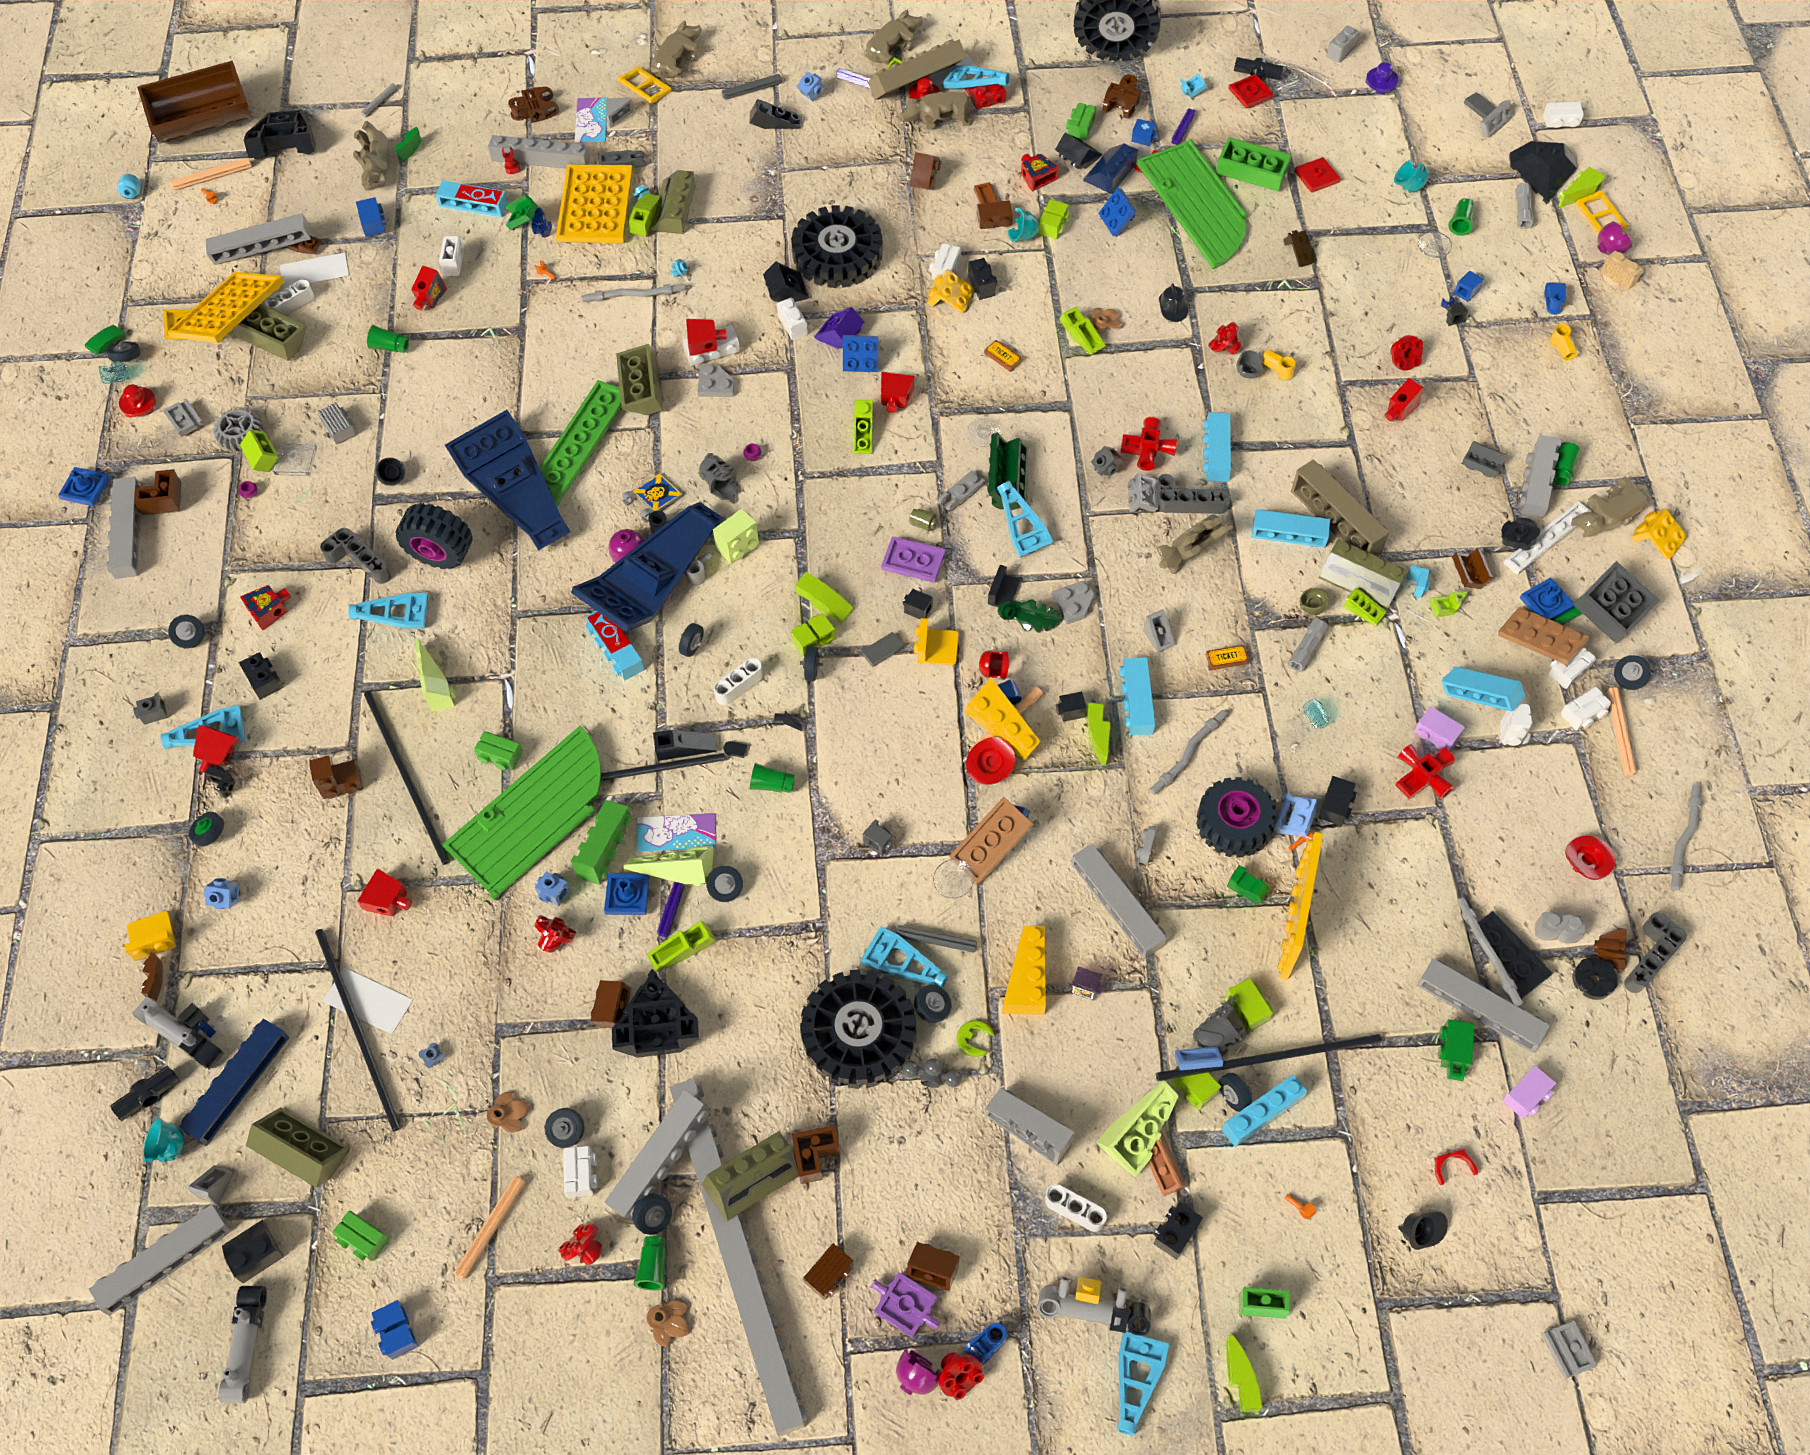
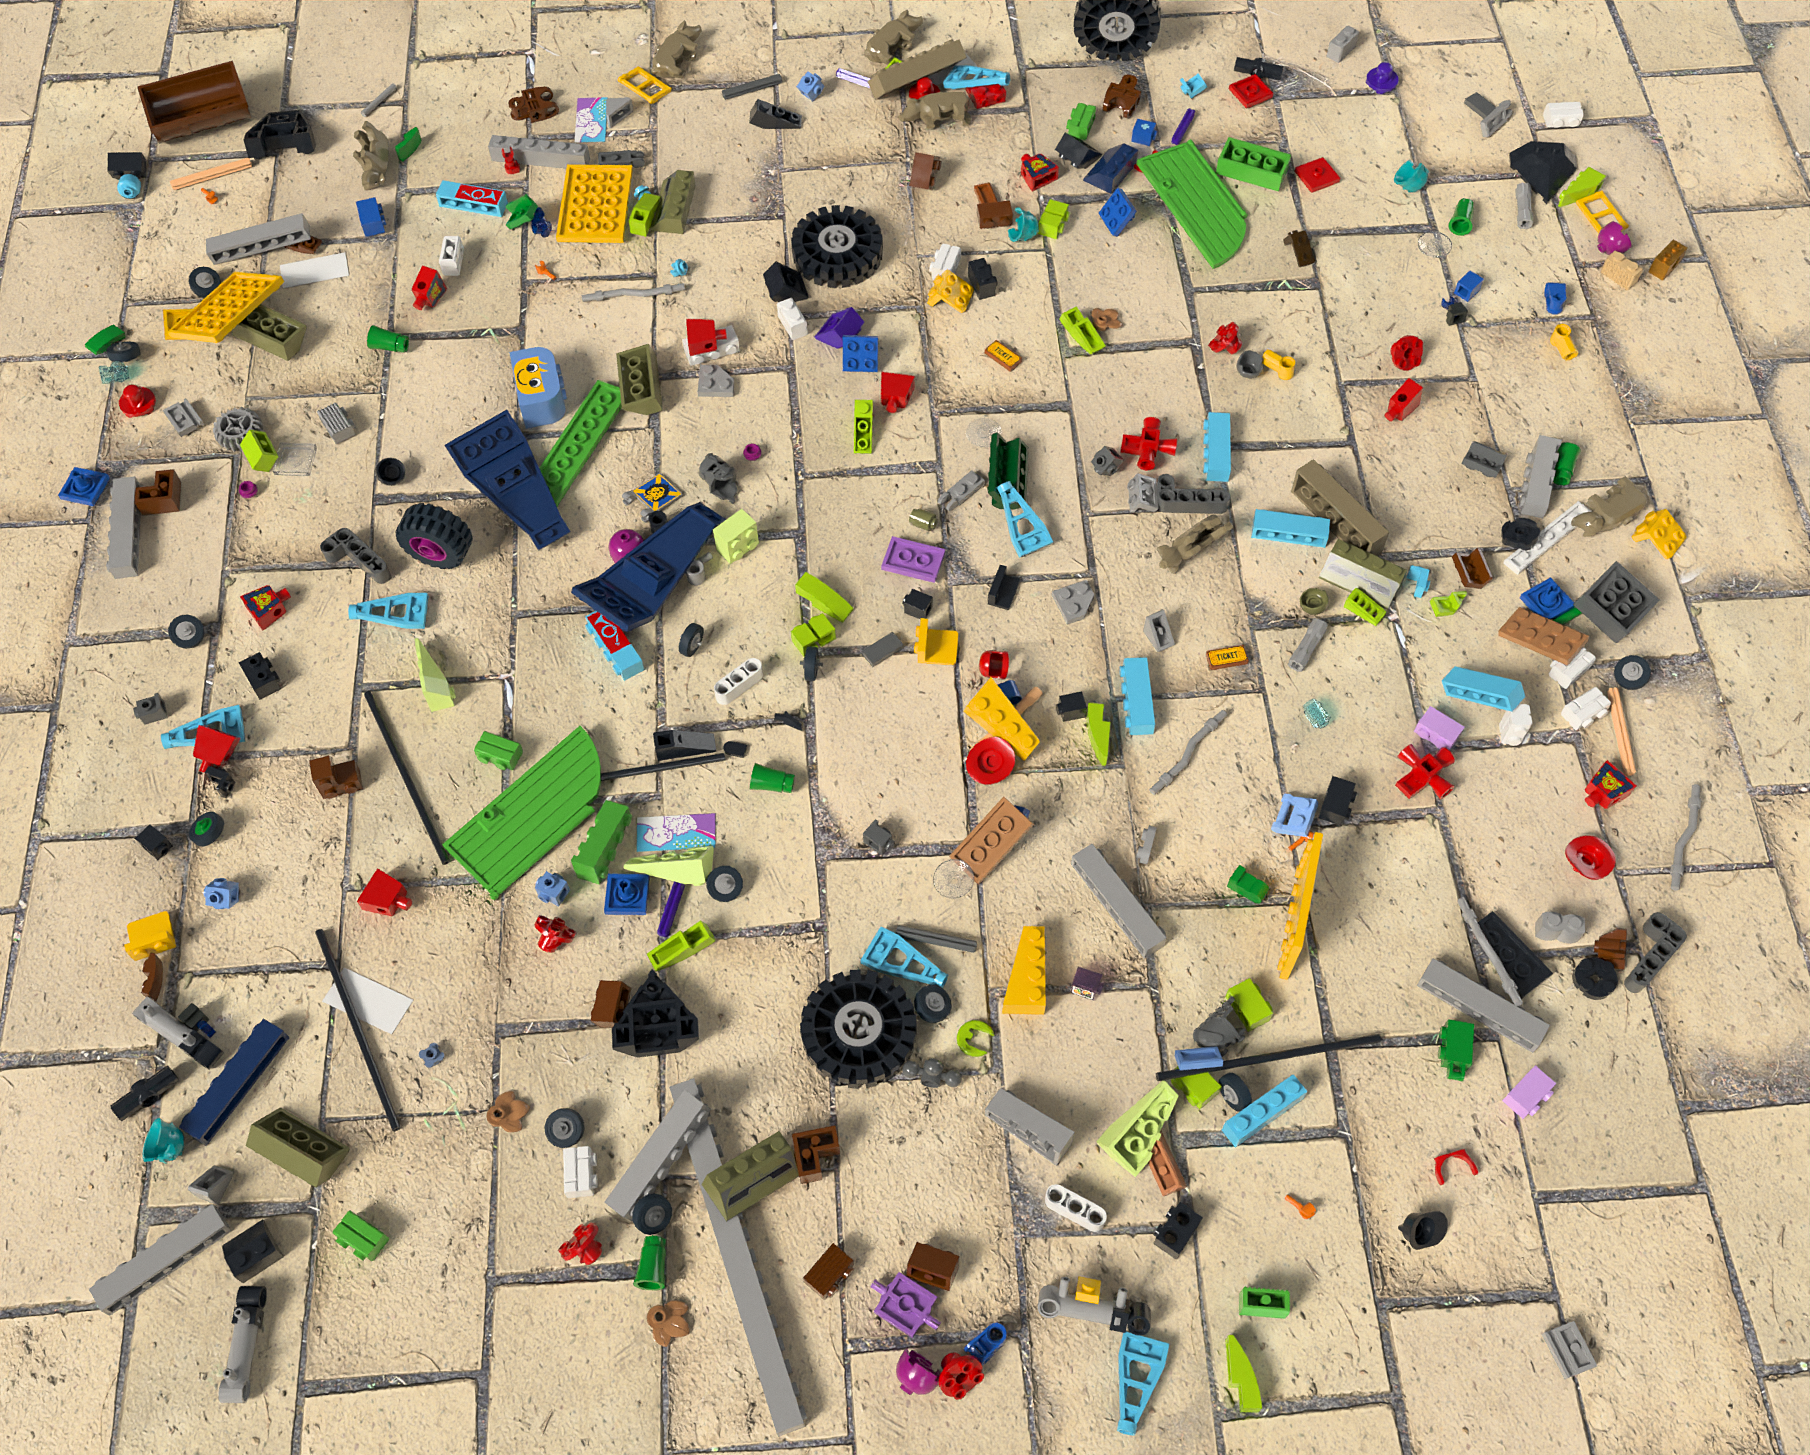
(126, 163): none -> black brick
(153, 842): none -> black brick
(203, 281): none -> black wheel
(291, 297): white beam -> none
(394, 1332): blue piece -> none
(489, 1227): light nougat axle -> none
(538, 386): none -> medium blue brick
(1029, 615): dark green plant -> none
(1173, 304): black piece -> none
(1236, 817): black wheel -> none
(1608, 787): none -> torso
(1667, 260): none -> pearl gold brick

